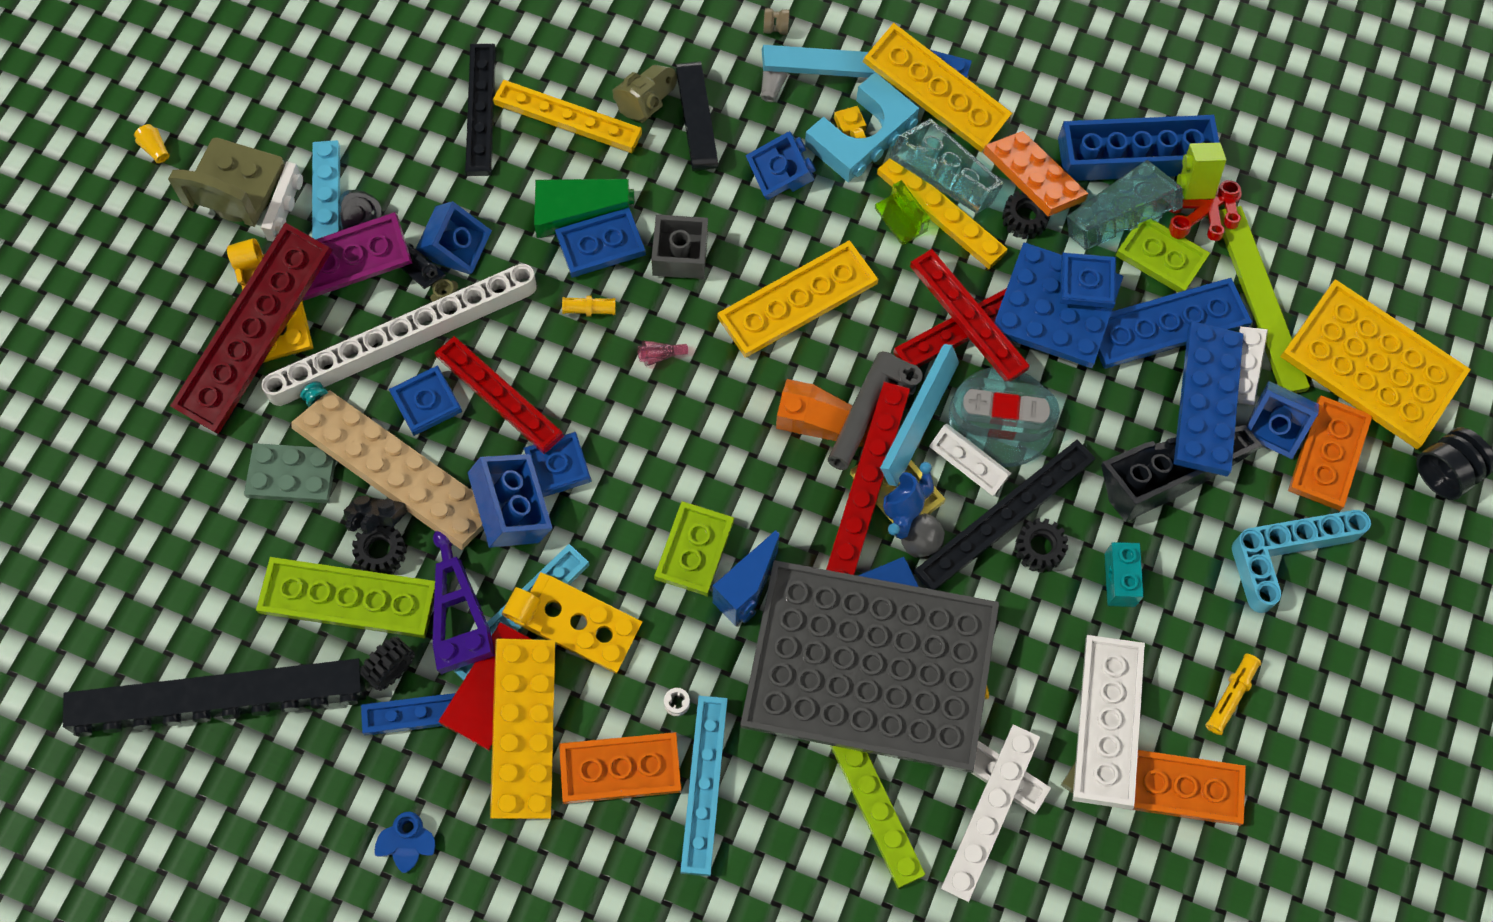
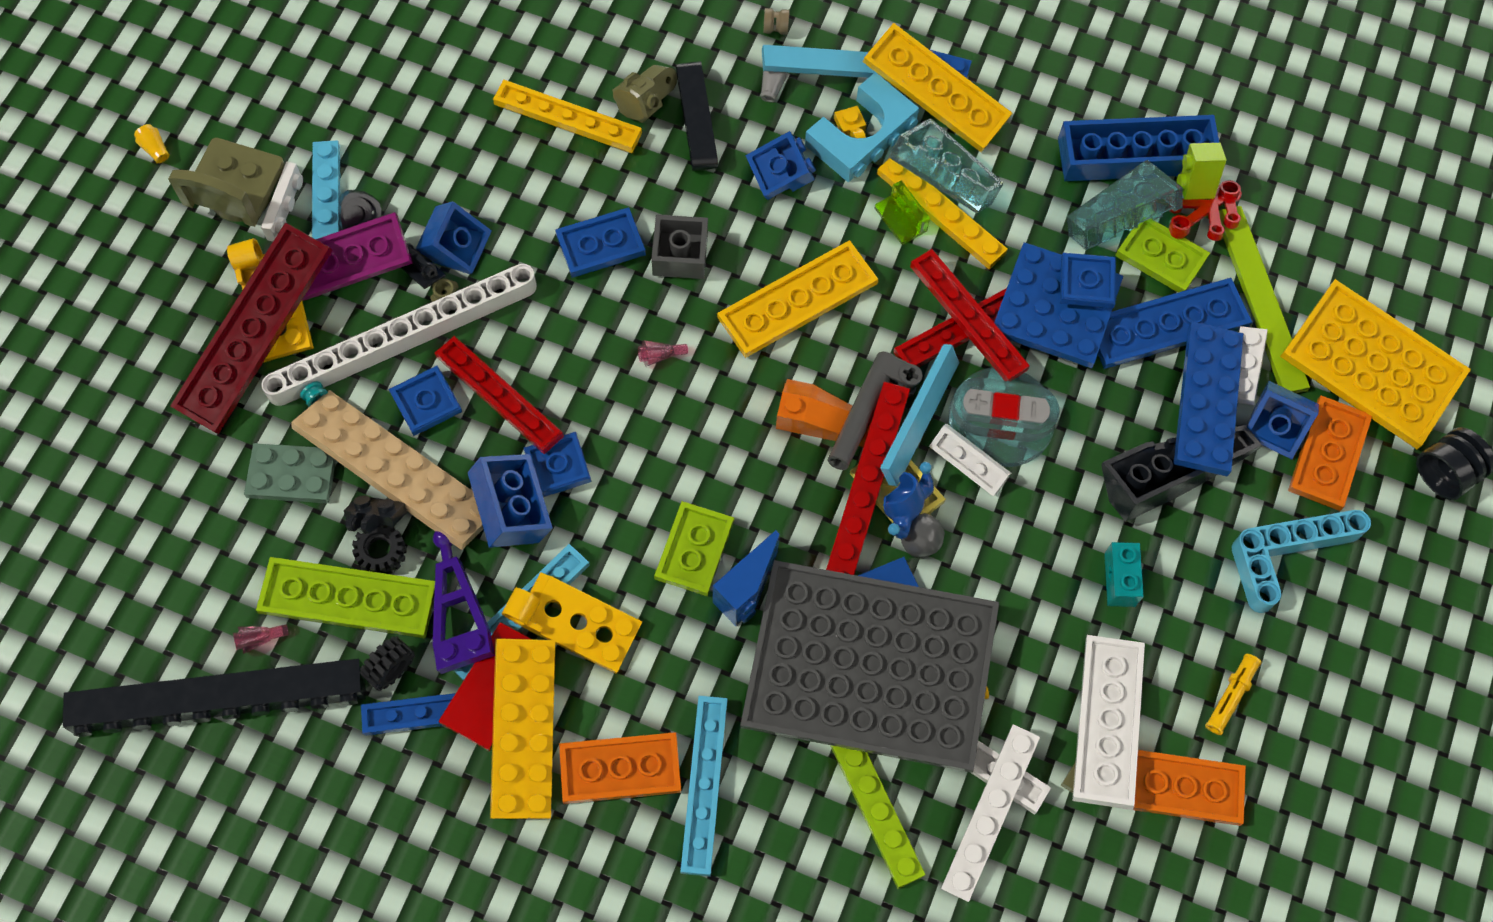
(253, 637): none -> clear pink cone
(405, 846): blue plate -> none
(480, 110): black tile -> none
(576, 200): green slope -> none
(588, 305): yellow pin -> none
(668, 700): white bush -> none
(1004, 516): black plate -> none
(1020, 225): black tyre -> none
(1035, 173): orange plate -> none
(1046, 530): black tyre -> none

